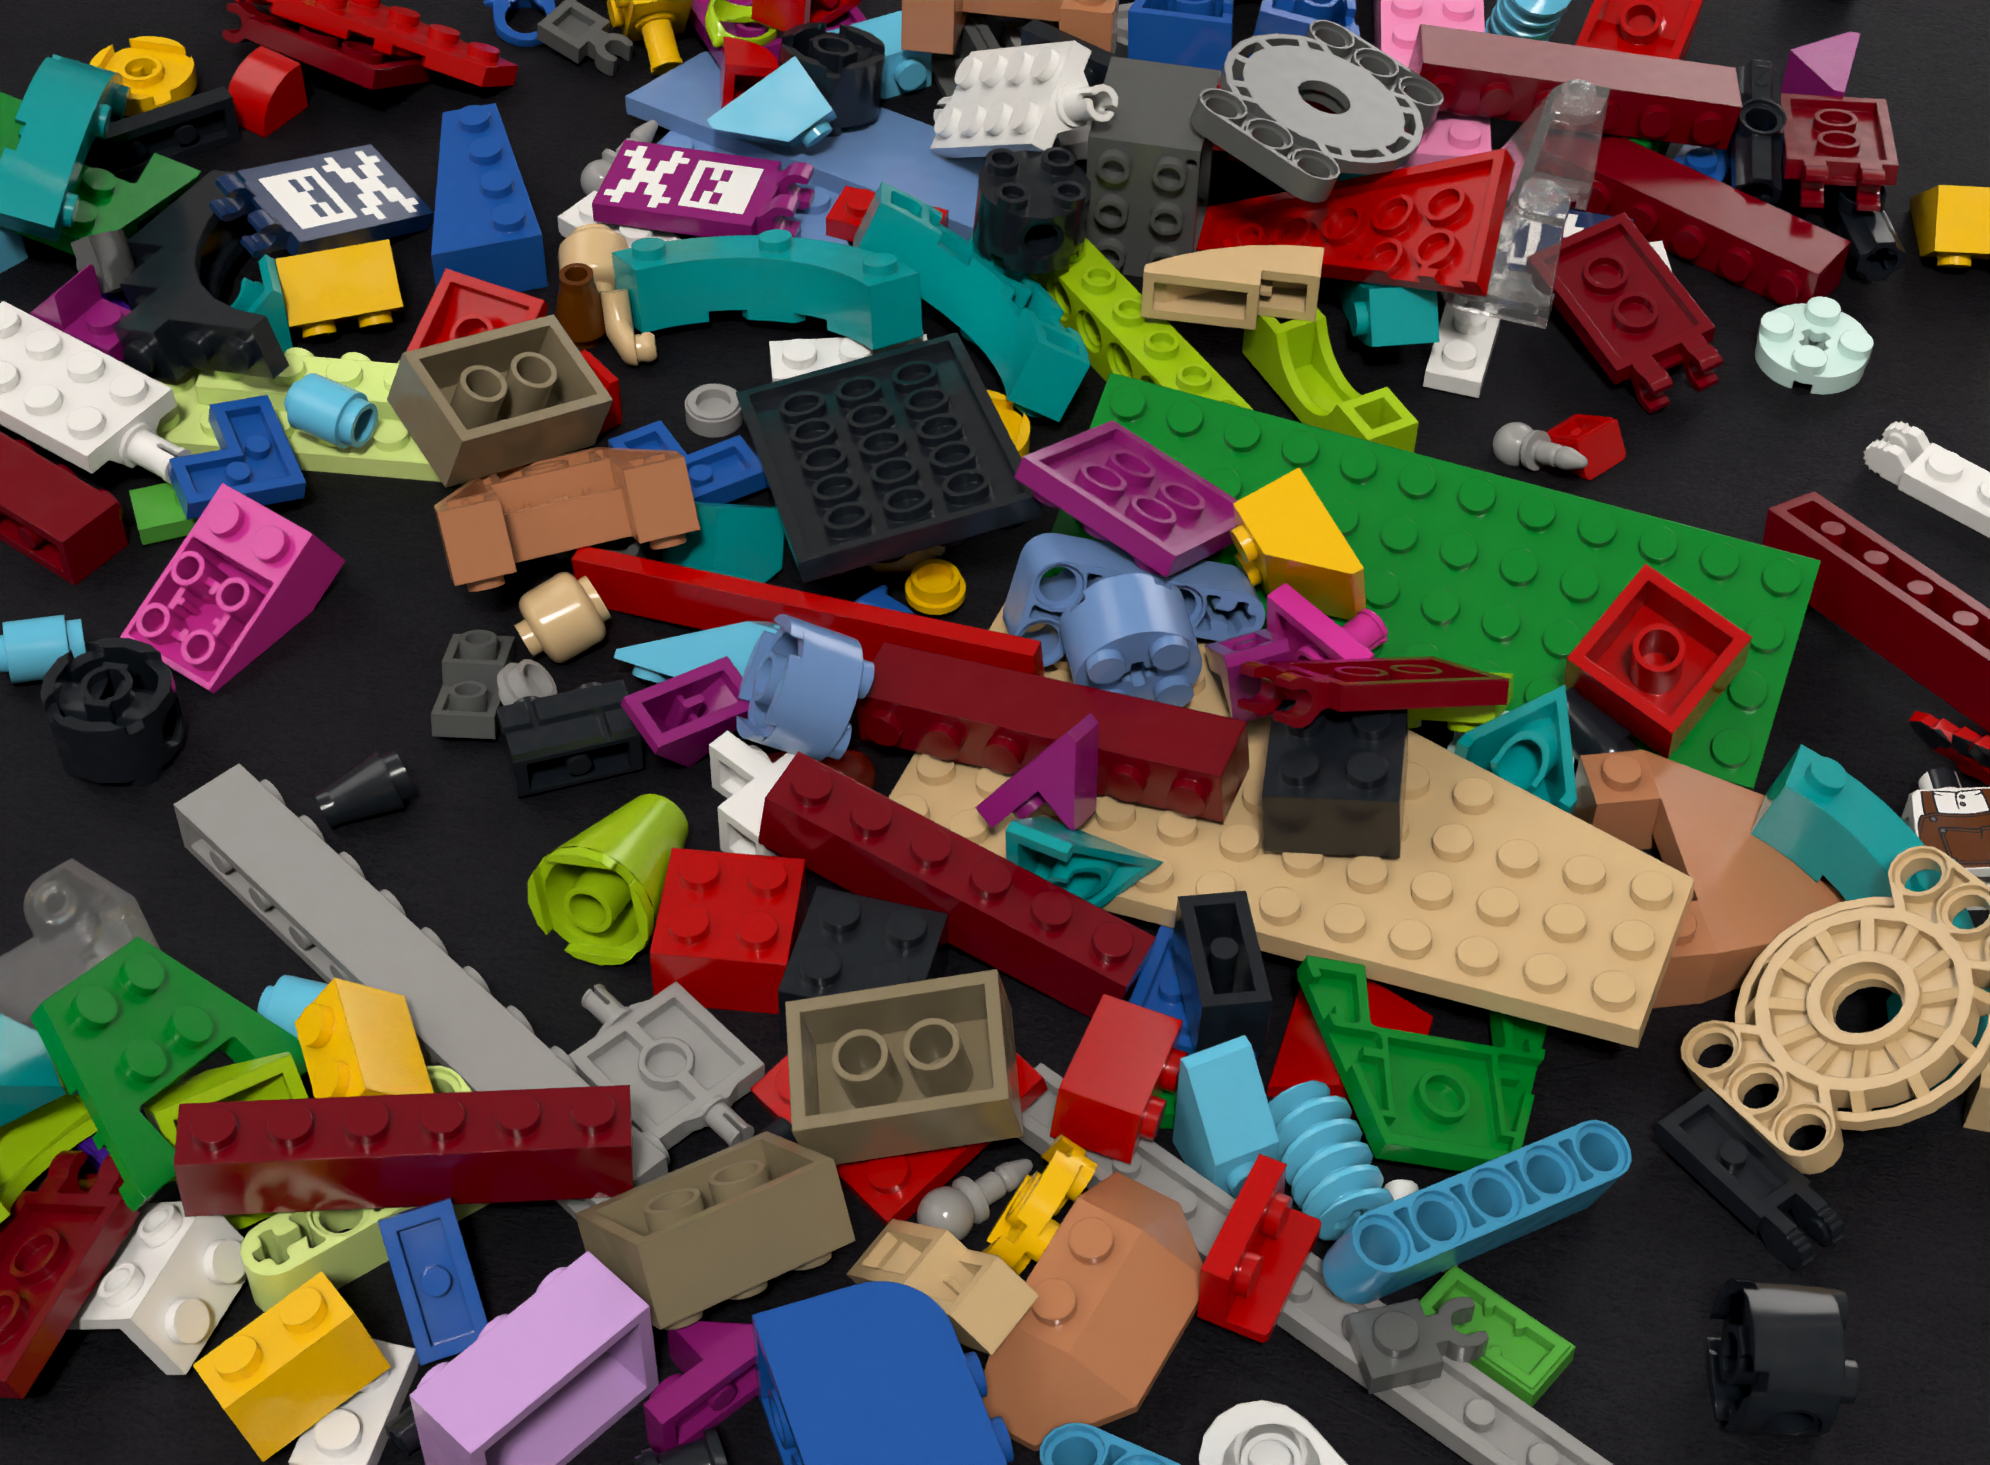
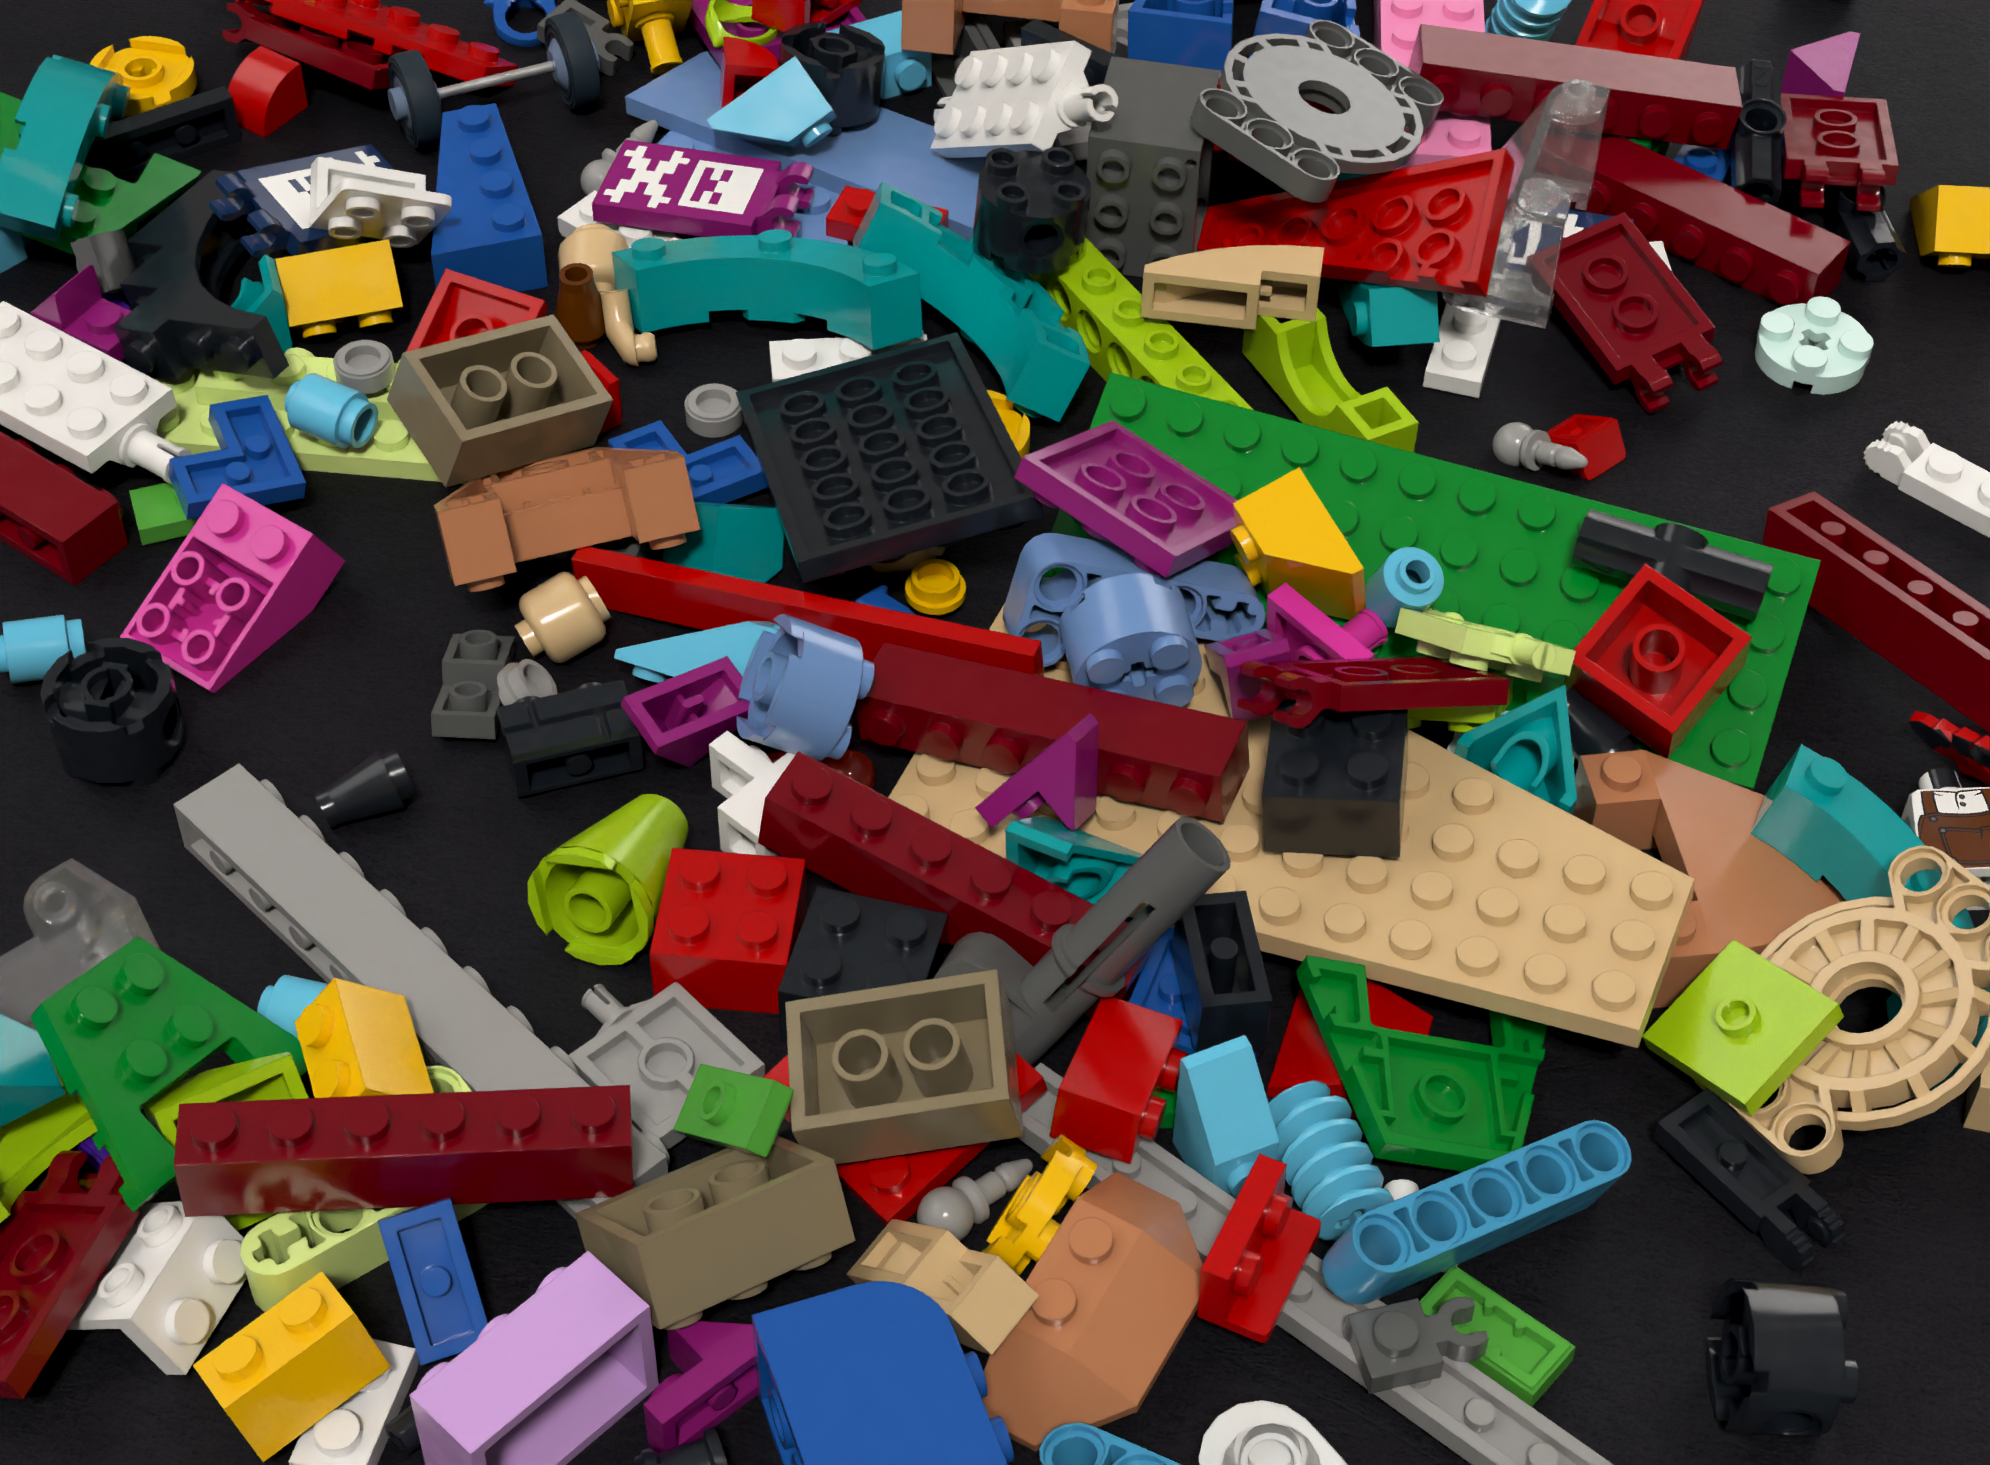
(364, 366): none -> light grey tile
(373, 202): none -> white bracket
(570, 59): none -> black axle
(734, 1110): none -> bright green plate
(1042, 1001): none -> dark grey piece
(1405, 580): none -> medium azure brick
(1483, 646): none -> yellowish green plate
(1677, 552): none -> black piece
(1743, 1027): none -> lime plate

